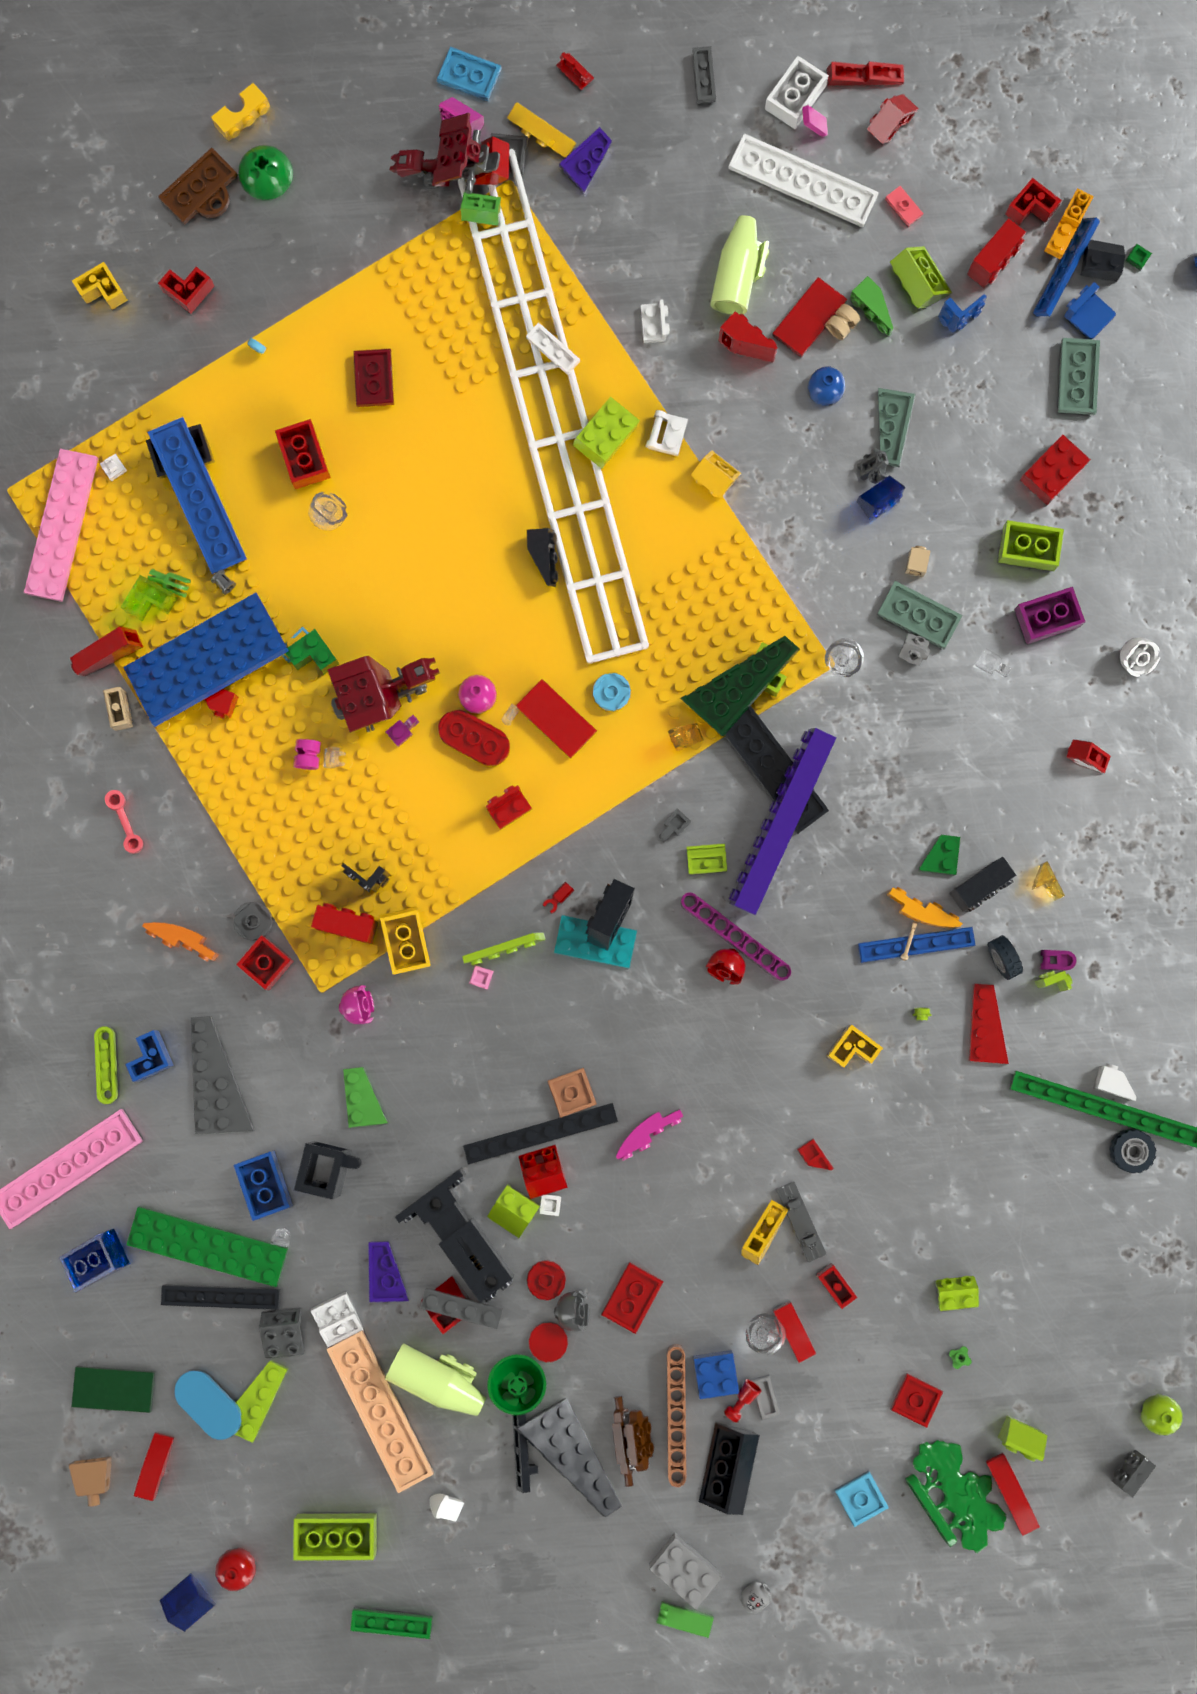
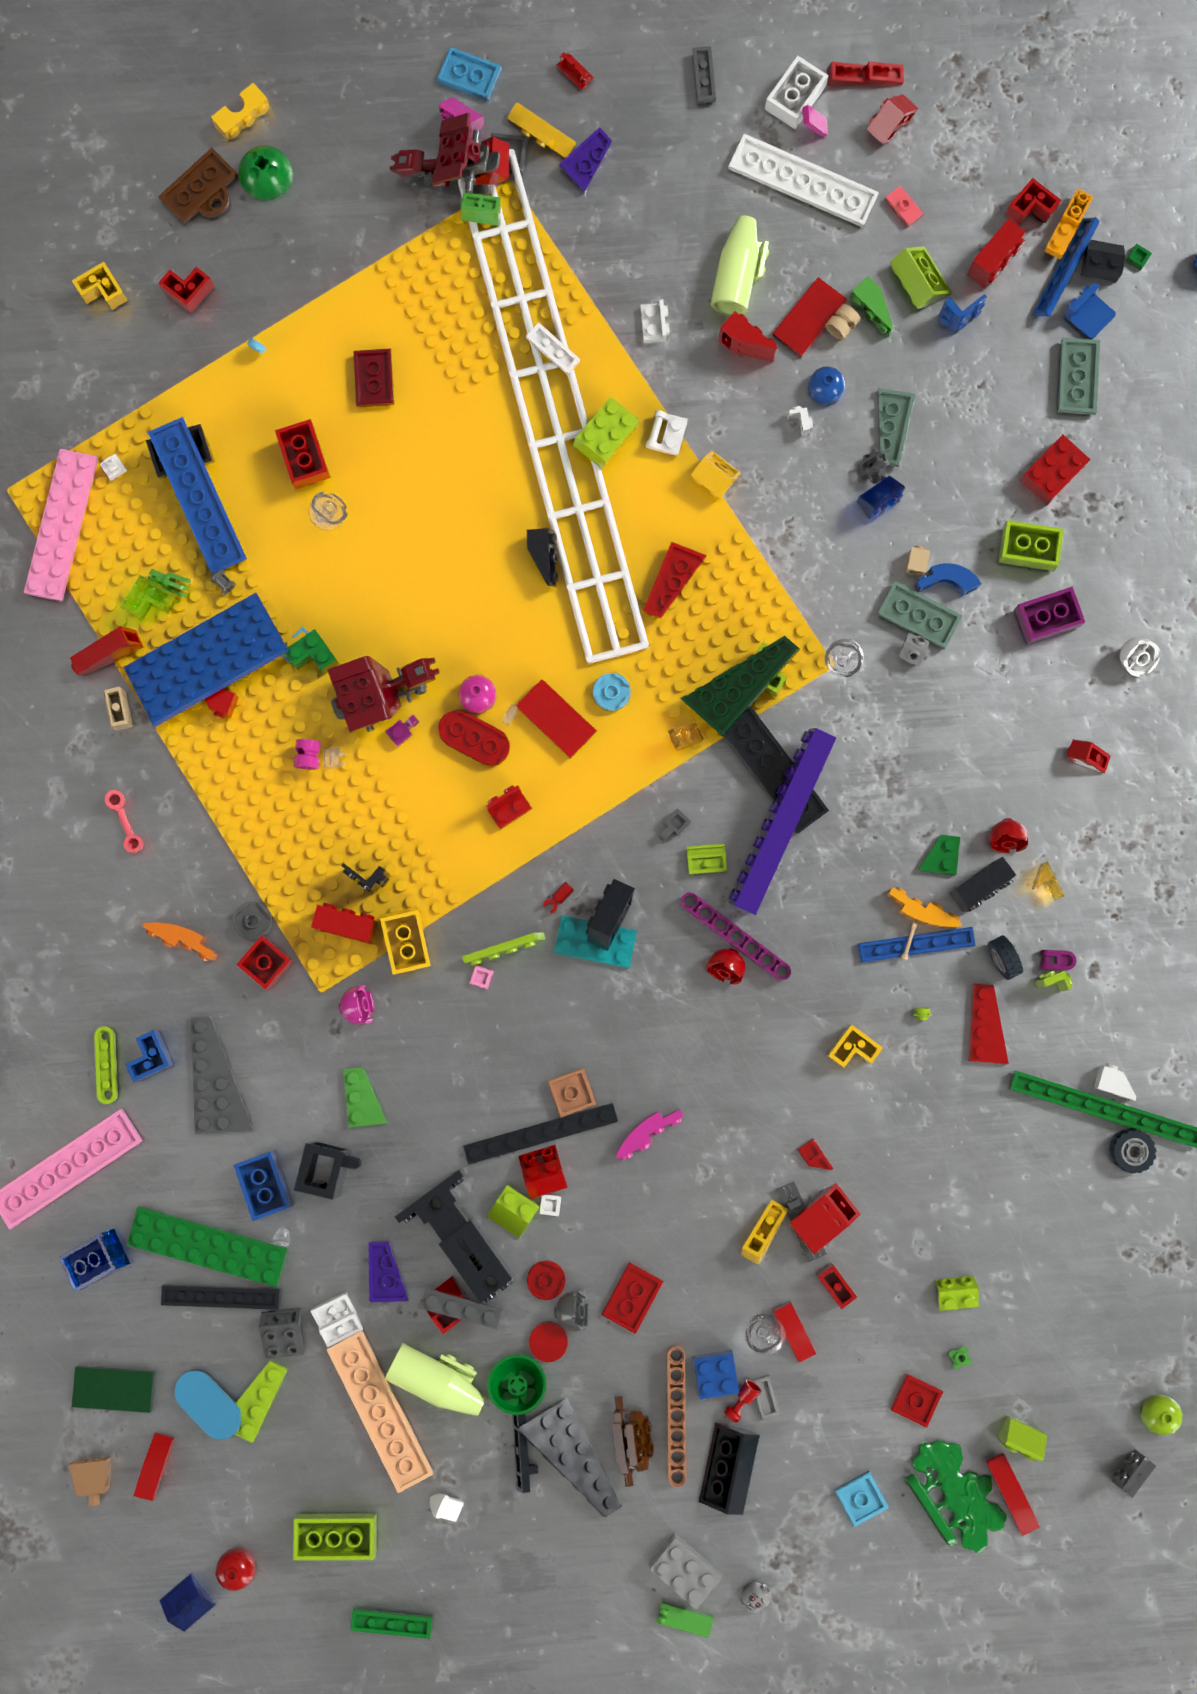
(673, 576): none -> red wing
(804, 421): none -> white bracket
(824, 1218): none -> red slope
(952, 574): none -> blue arch
(1008, 835): none -> red cylinder

